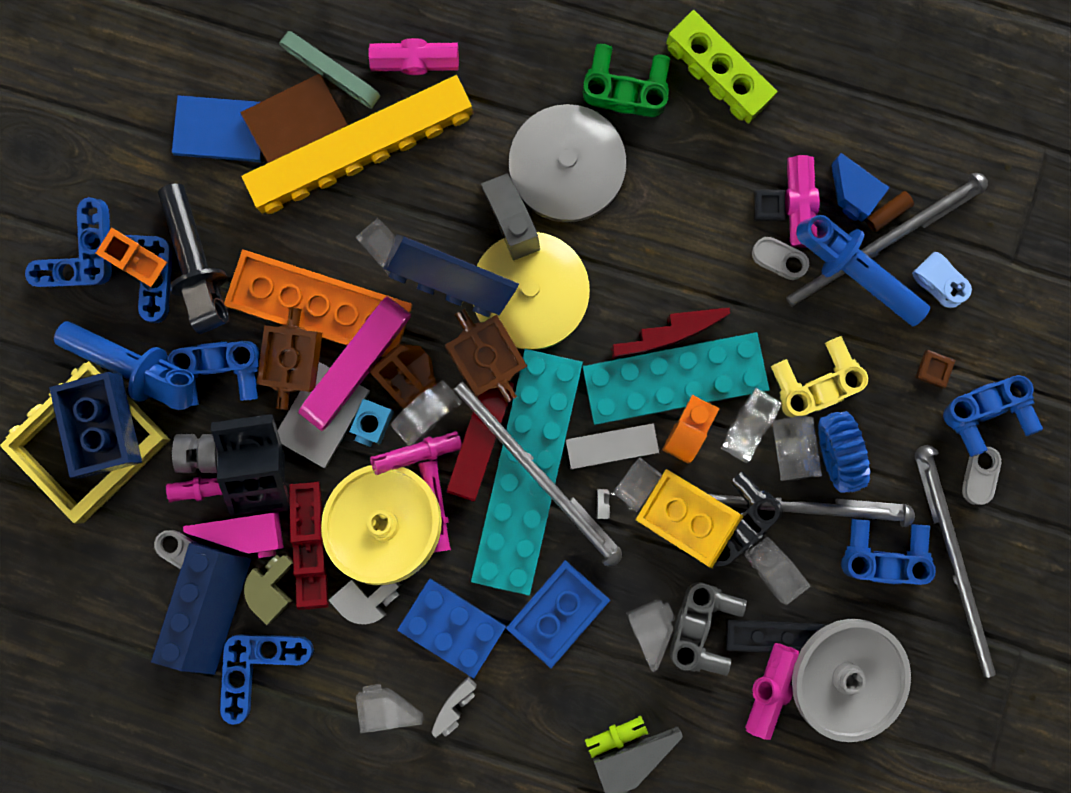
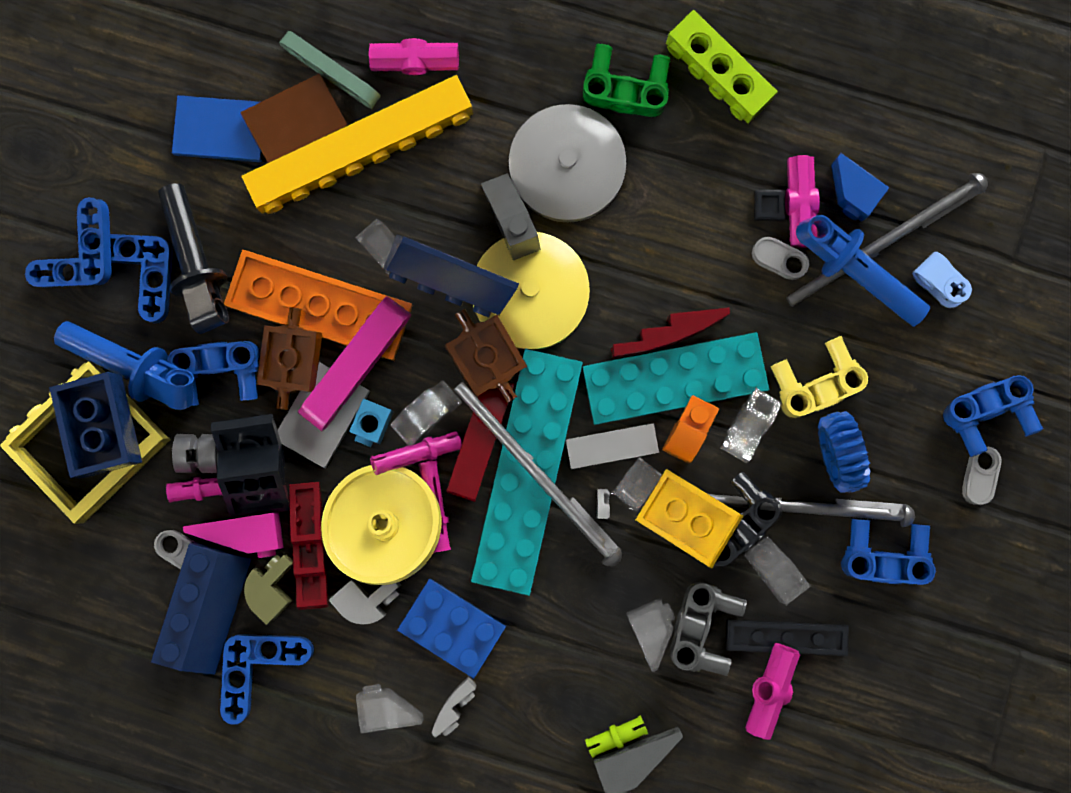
(131, 257): orange brick -> none
(405, 373): reddish brown slope -> none
(558, 614): blue tile -> none
(796, 448): clear brick -> none
(851, 680): light grey dish -> none
(889, 211): reddish brown hinge -> none
(935, 369): reddish brown tile -> none
(941, 514): flat silver bar -> none

